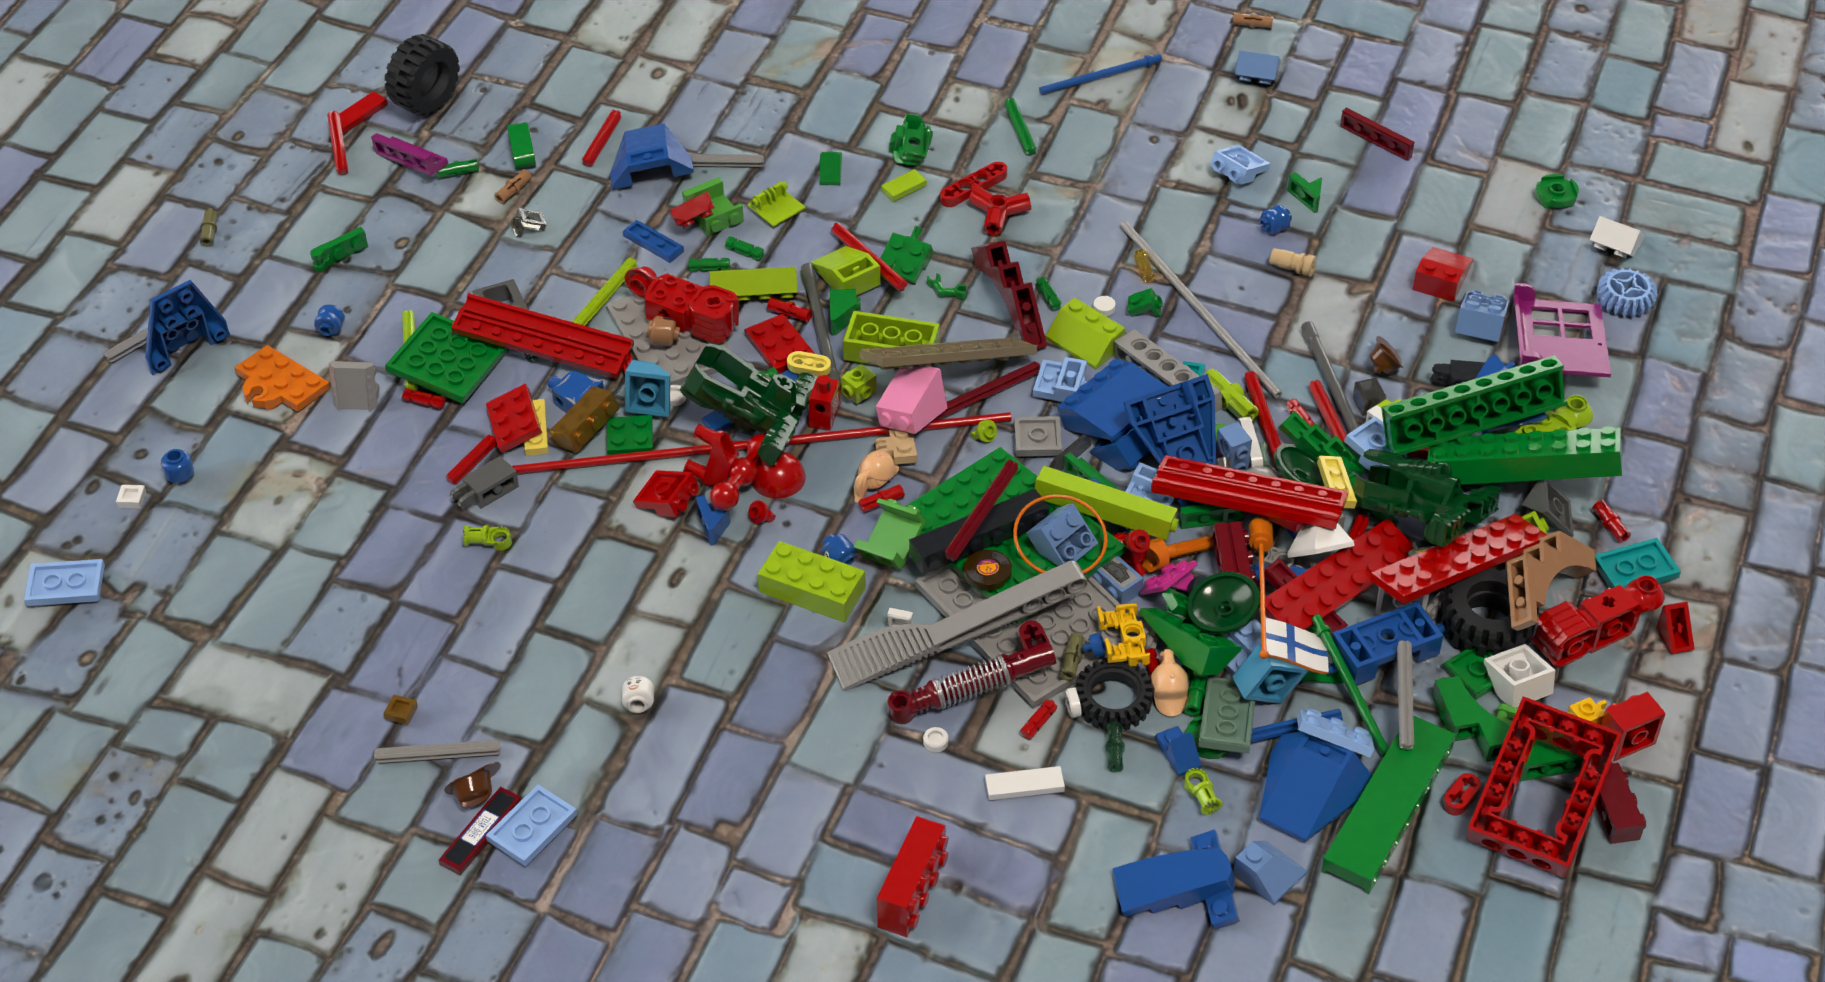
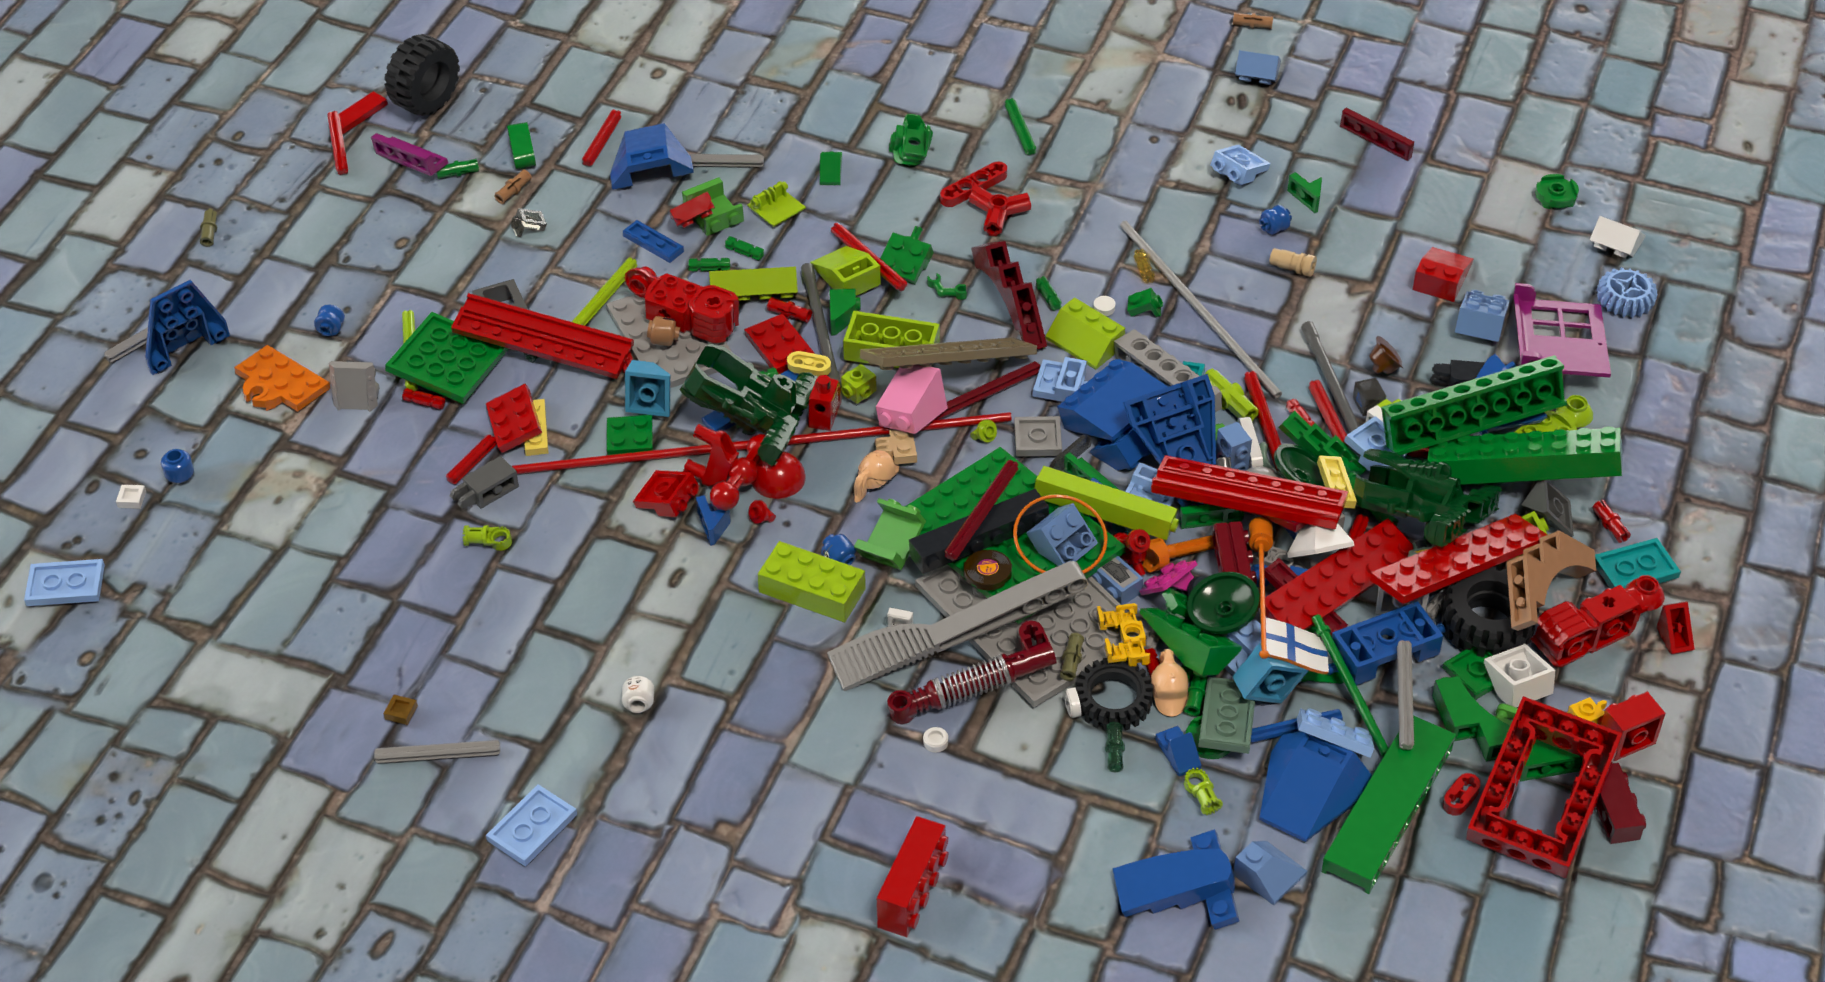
(338, 249): green plate -> none
(473, 837): tile -> none
(475, 787): reddish brown piece -> none
(571, 388): blue torso -> none
(584, 419): pearl gold brick -> none
(676, 396): white tile -> none
(870, 502): red axle -> none
(903, 185): lime tile -> none
(1024, 783): white tile -> none
(1038, 719): red axle -> none
(1096, 645): blue tile -> none
(1146, 61): blue bar -> none

